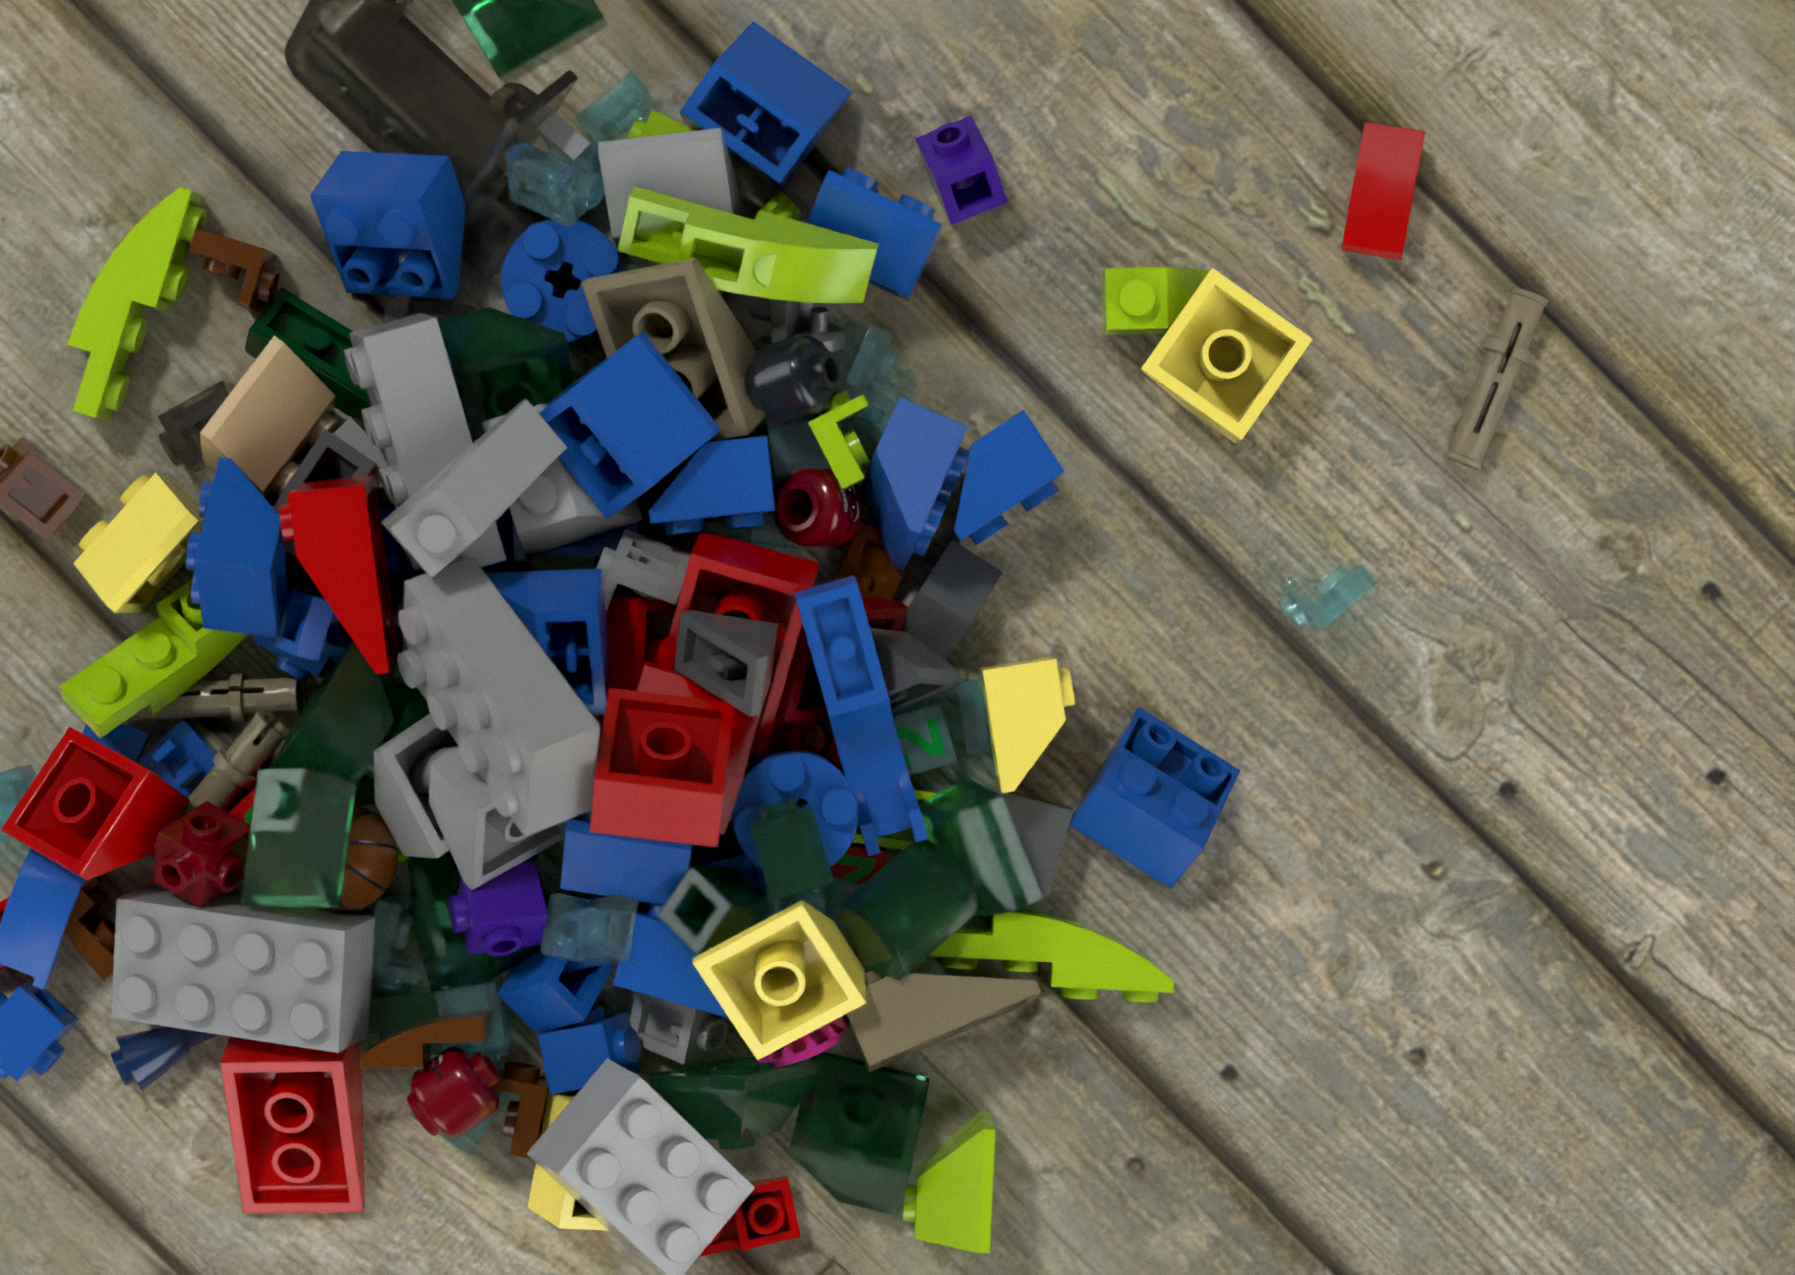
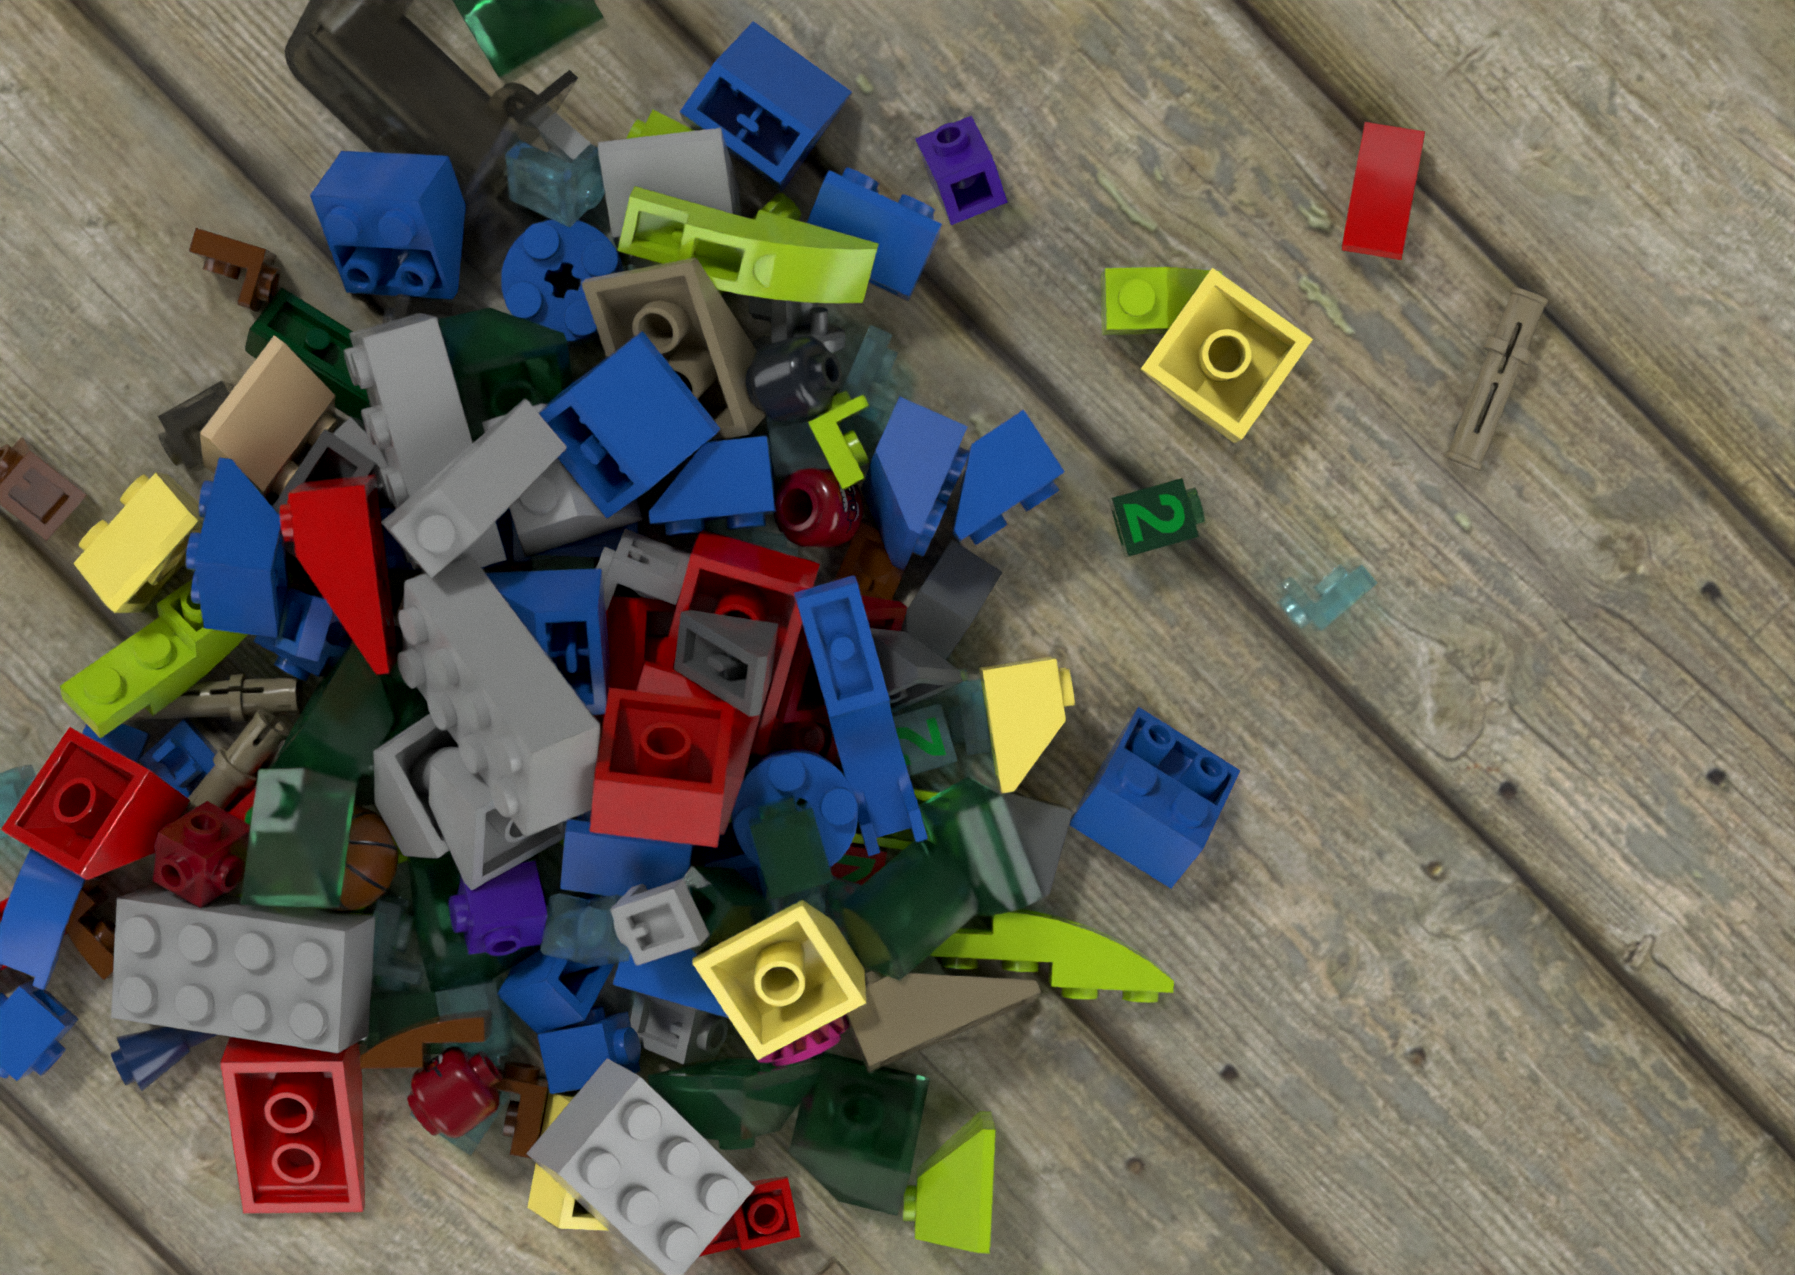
(138, 274): lime slope -> none
(614, 109): clear light blue bracket -> none
(658, 921): none -> light grey bracket
(1156, 516): none -> clear green brick

